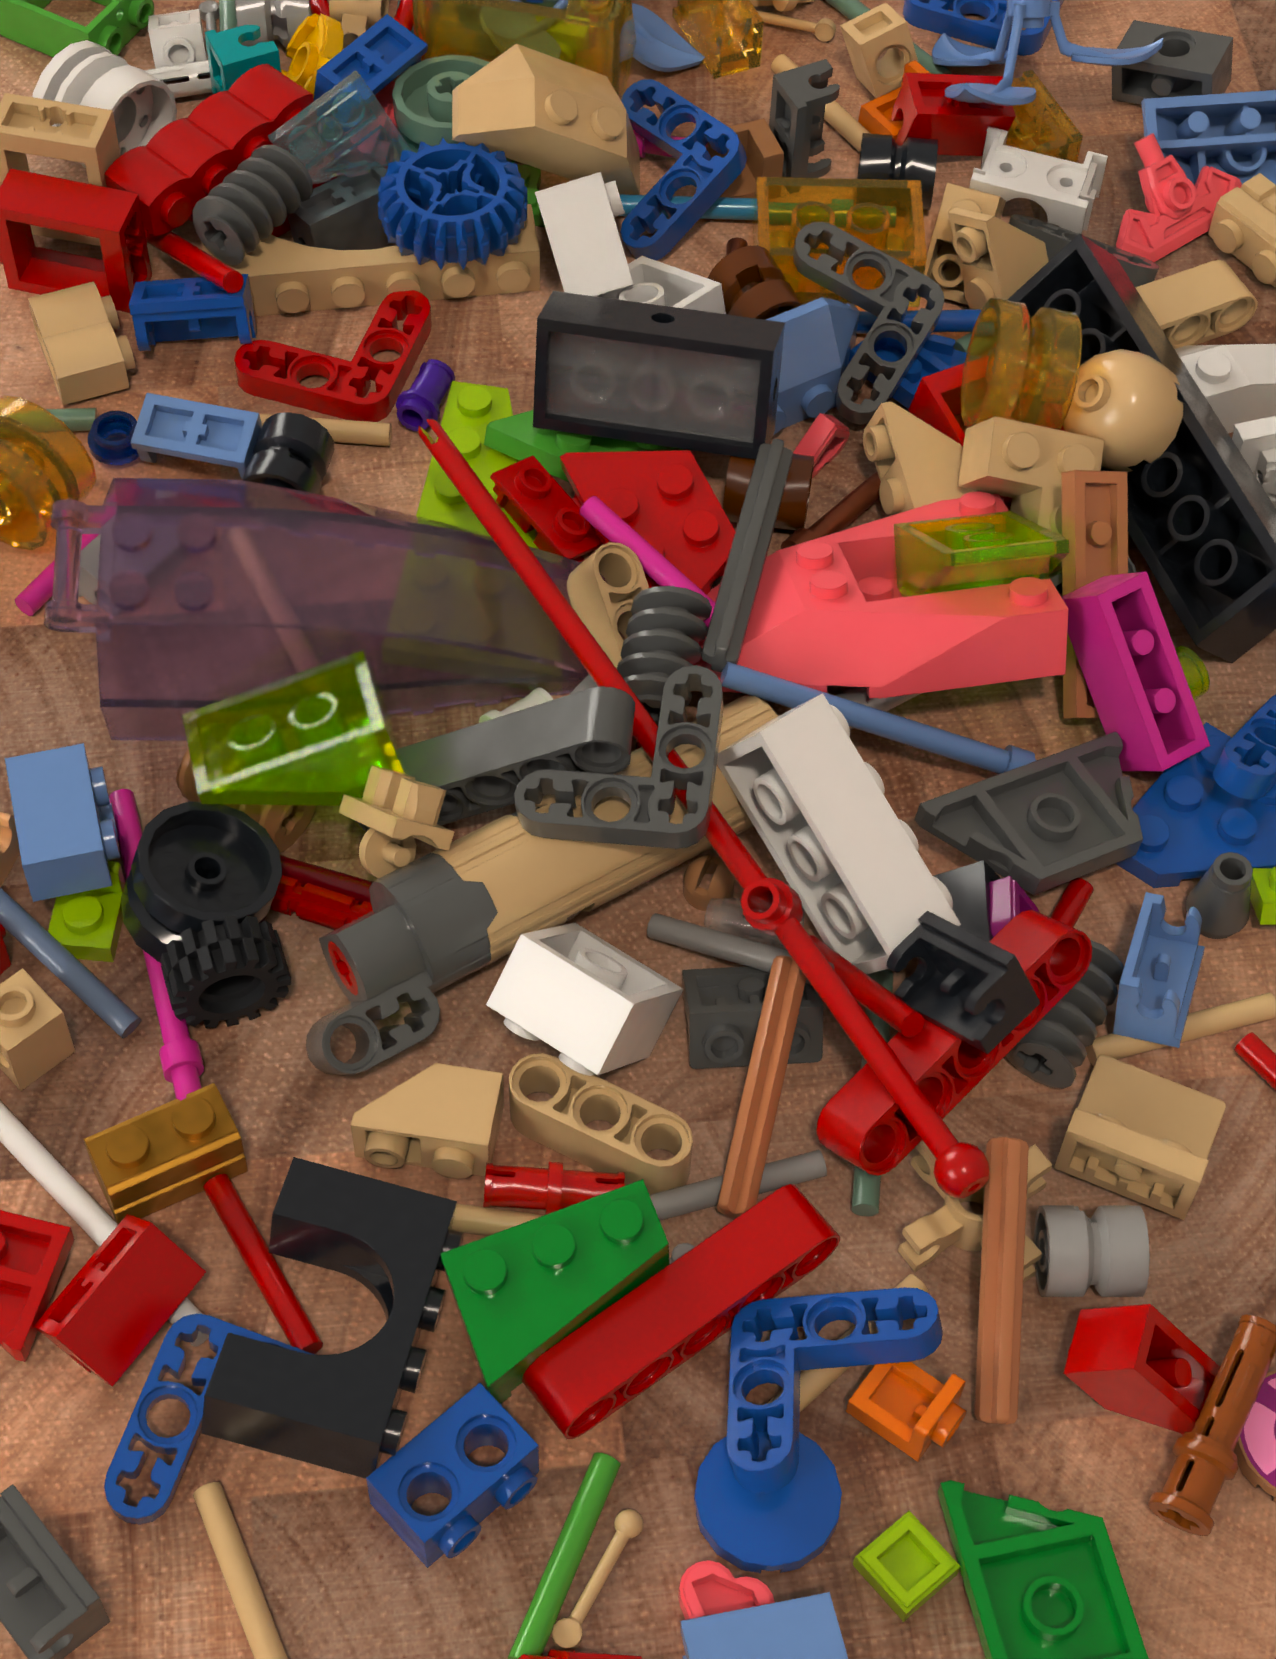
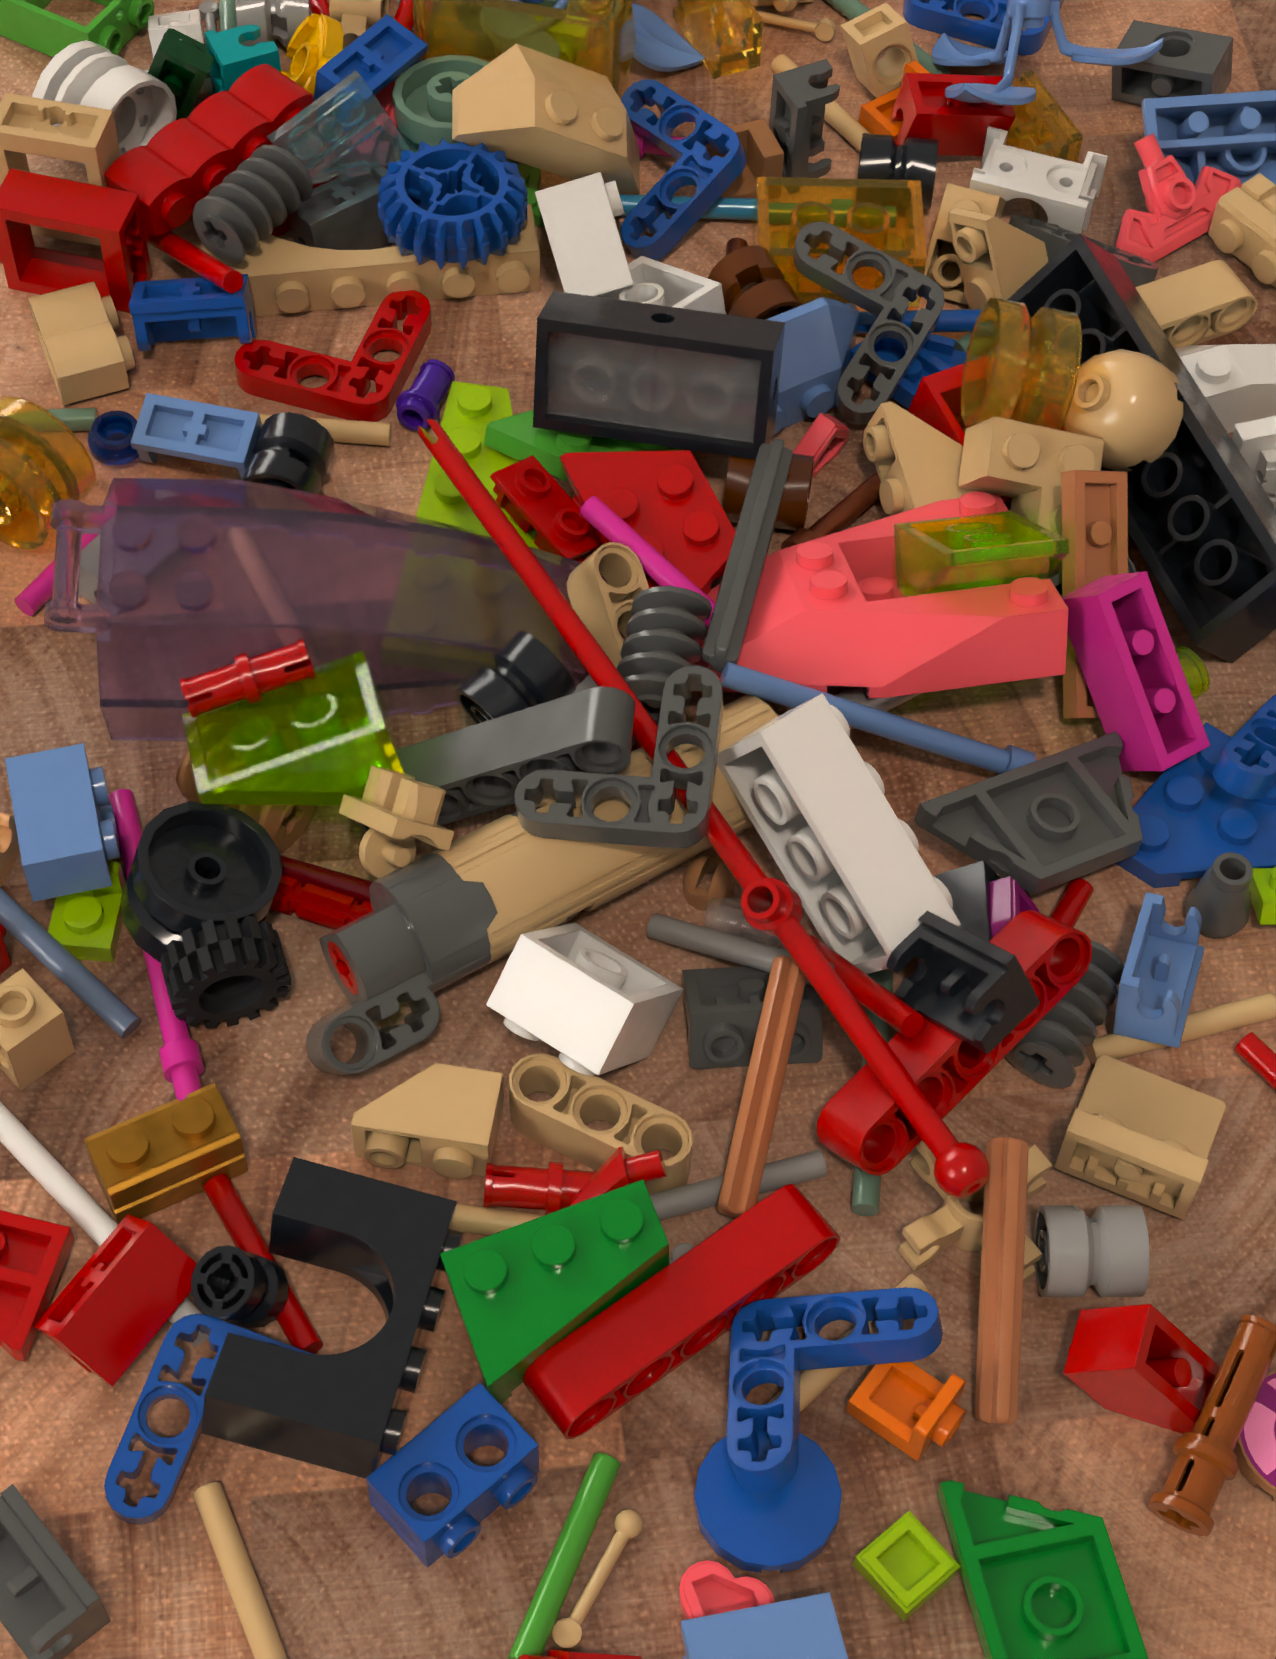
(183, 67): none -> dark green slope
(239, 1287): none -> black wheel
(247, 678): none -> red pin
(522, 678): none -> black wheel
(621, 1171): none -> red bar

